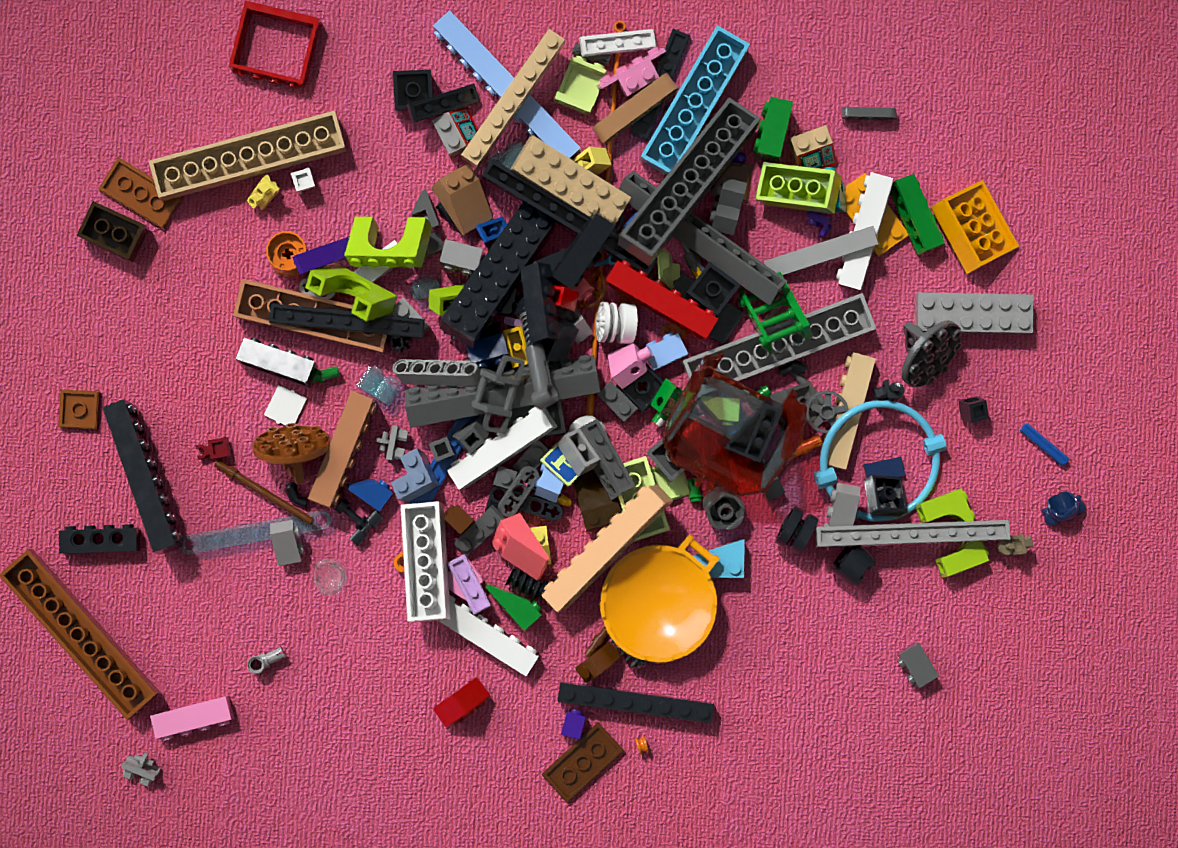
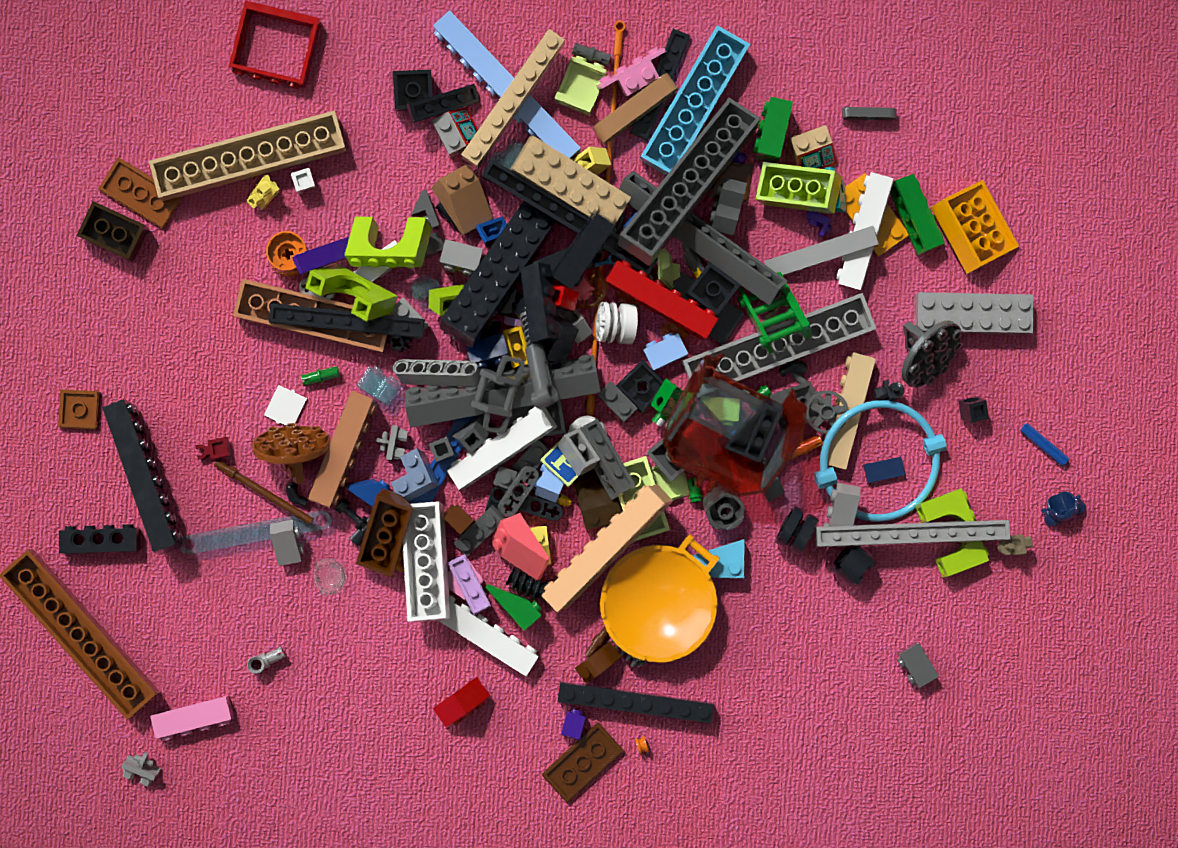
(277, 362): brick -> none
(385, 532): none -> reddish brown slope
(617, 42): white tile -> none
(628, 363): bright pink torso -> none
(885, 495): black brick -> none

